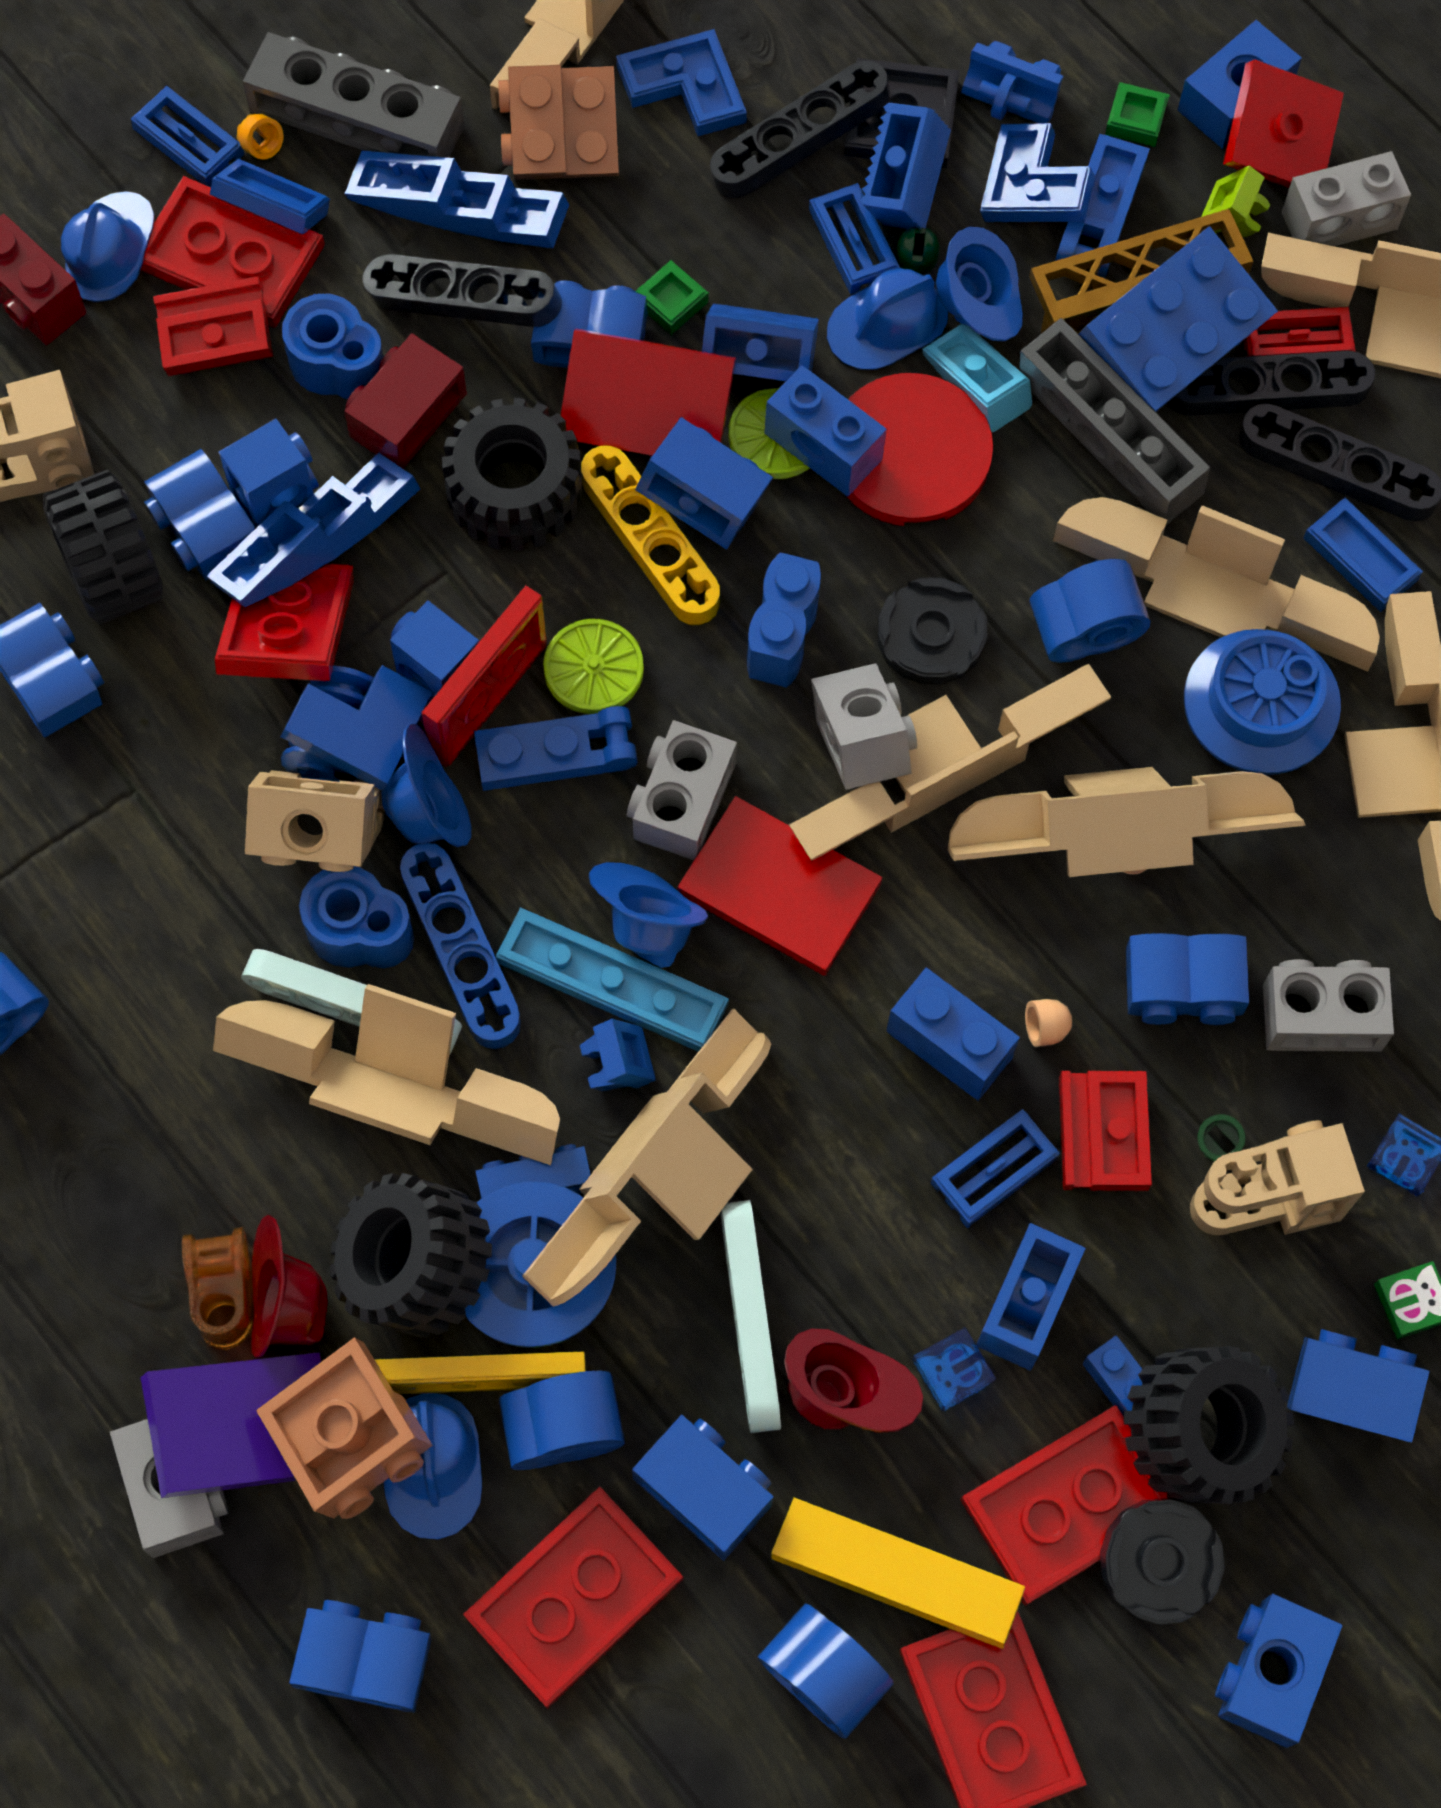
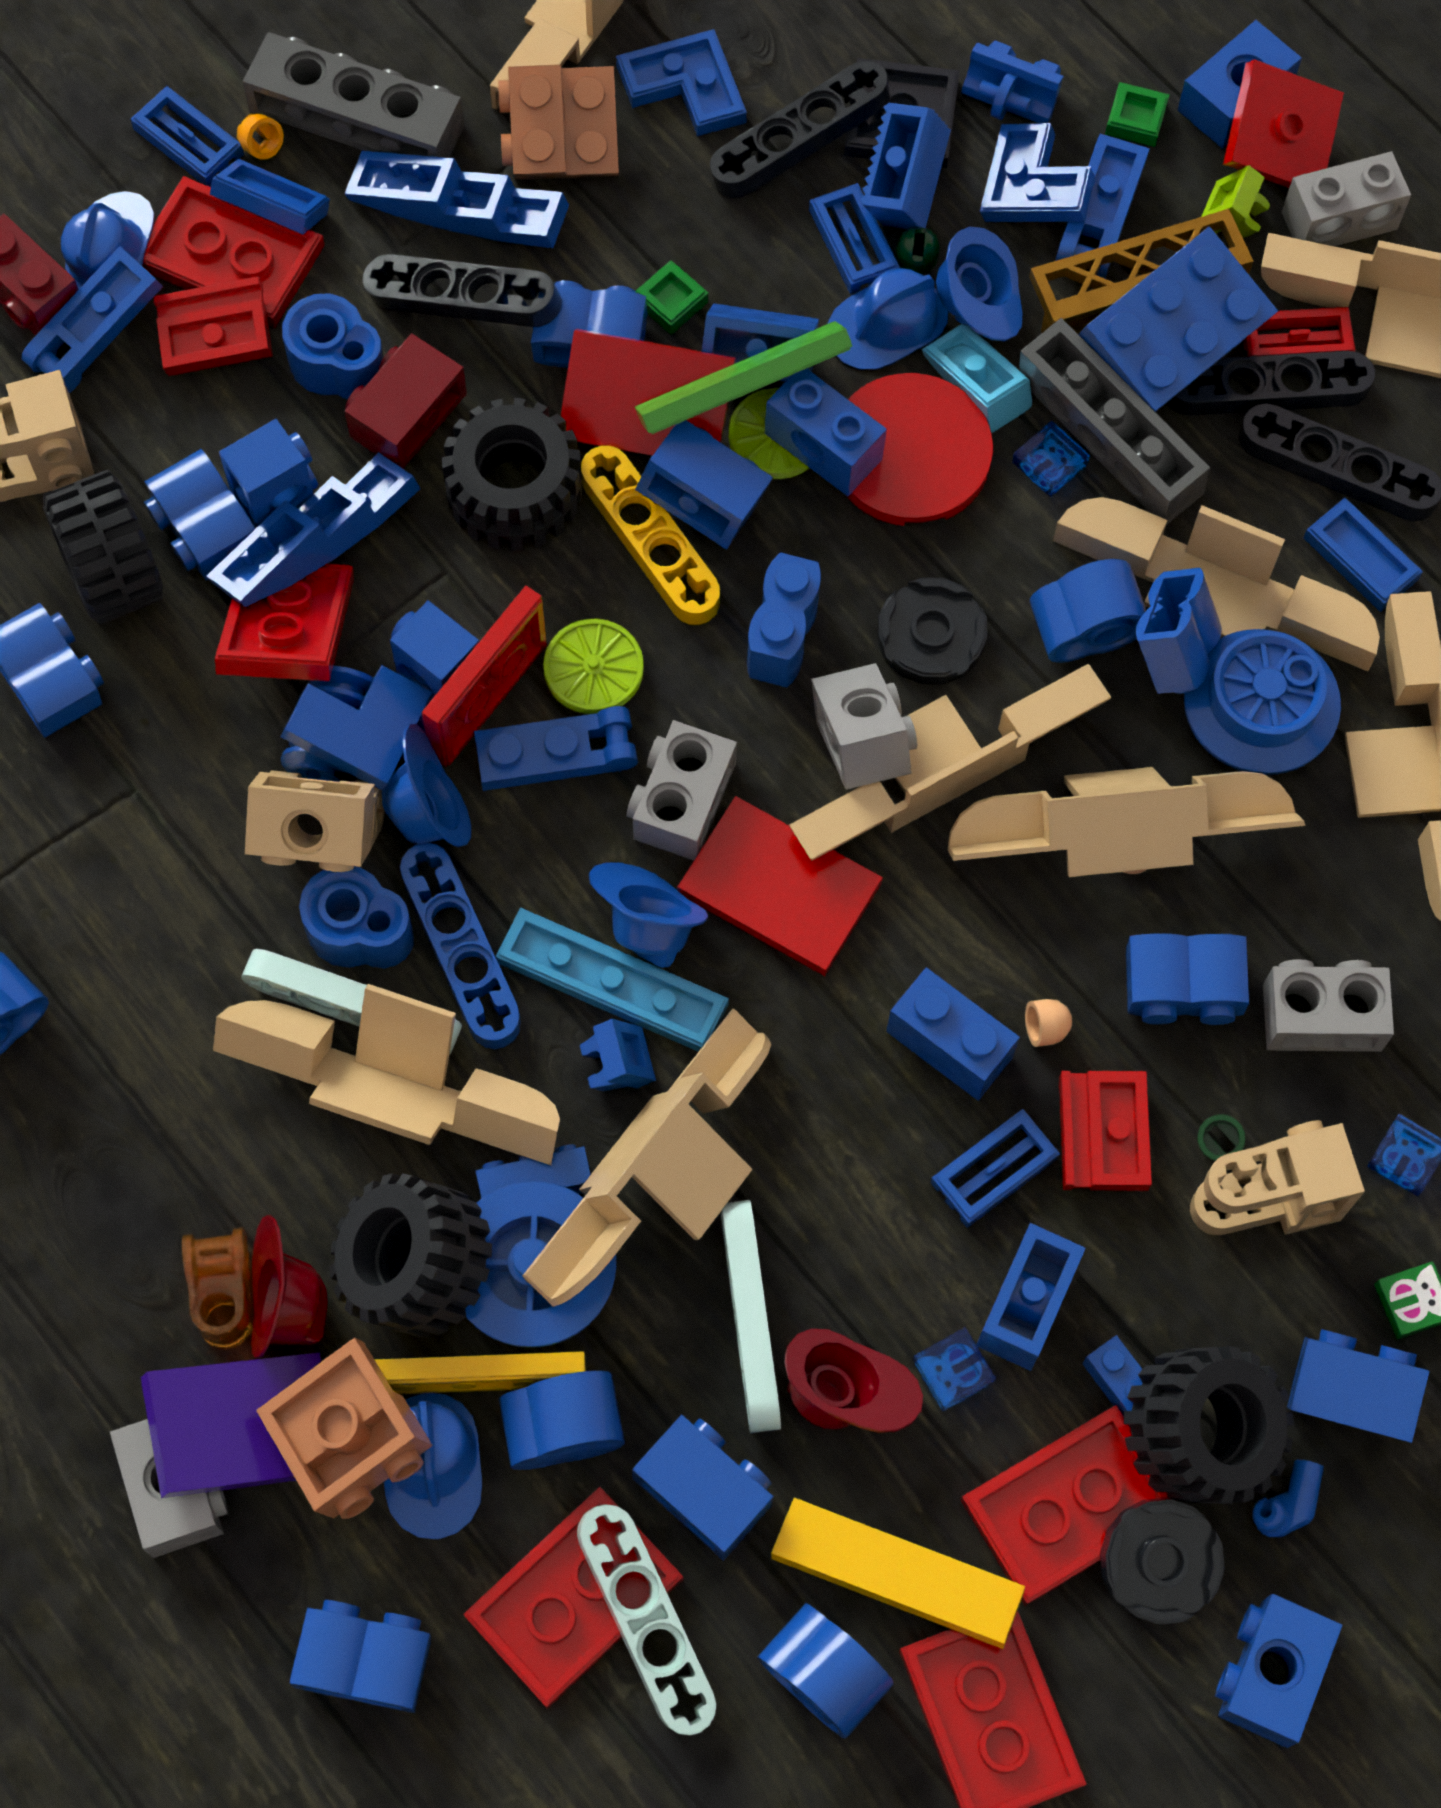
(92, 318): none -> blue plate
(652, 1615): none -> light aqua beam
(743, 377): none -> bright green tile
(1051, 458): none -> clear blue tile
(1179, 631): none -> blue brick
(1294, 1507): none -> blue arm

